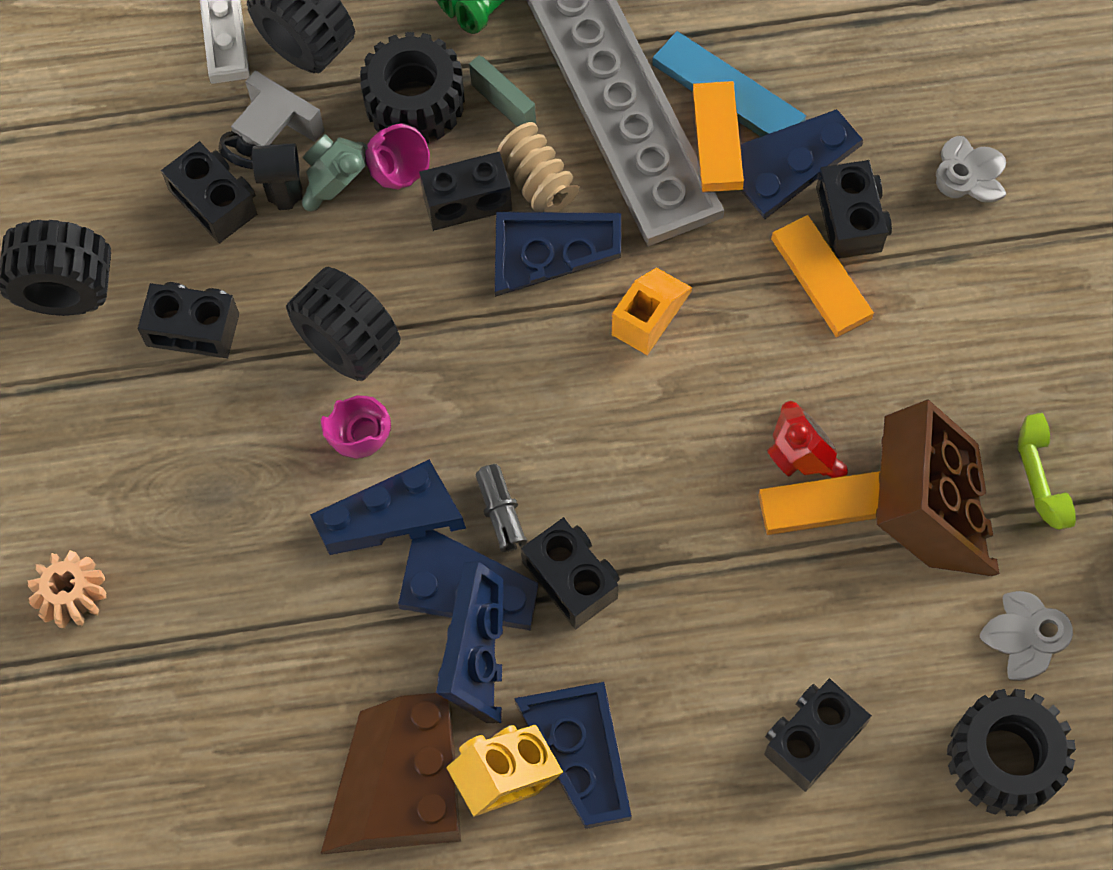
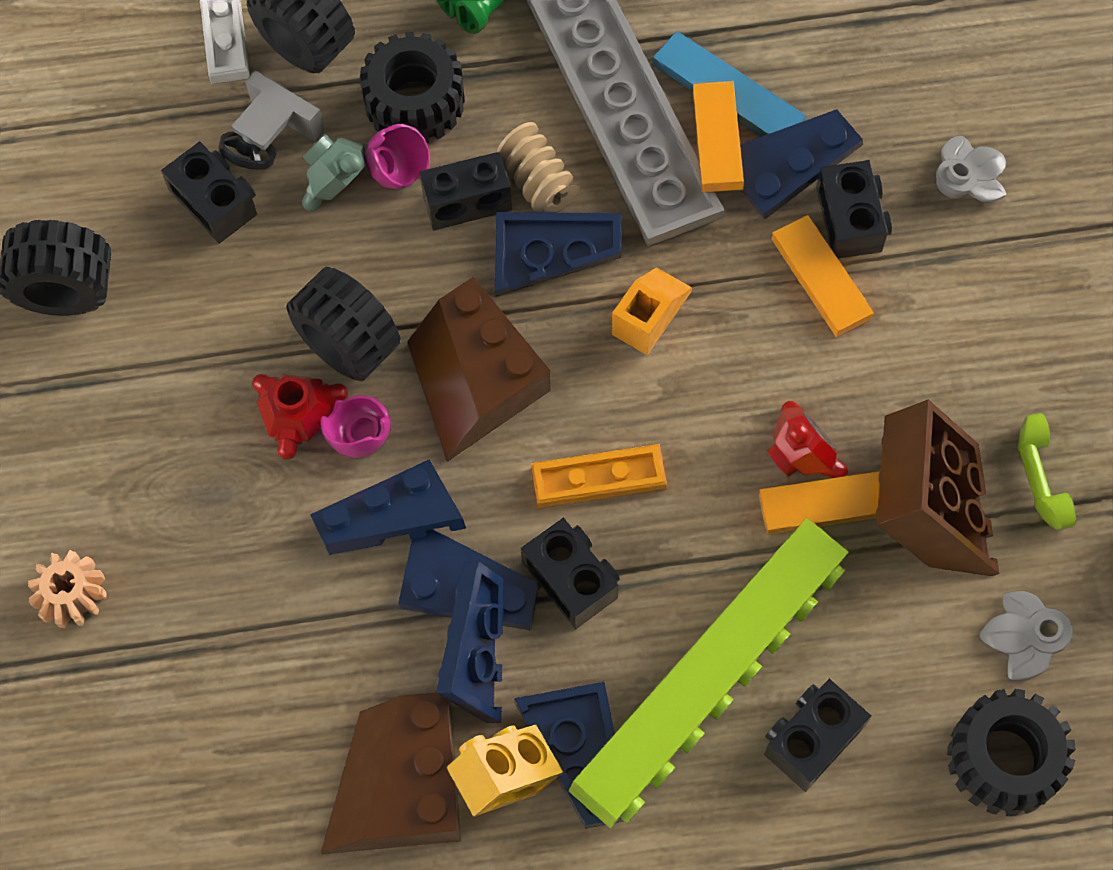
(185, 329): black brick -> none
(279, 173): black piece -> none
(294, 408): none -> red rock
(473, 367): none -> reddish brown wedge
(500, 508): dark grey axle -> none
(501, 92): sand green tile -> none
(598, 476): none -> light orange tile
(707, 673): none -> lime brick

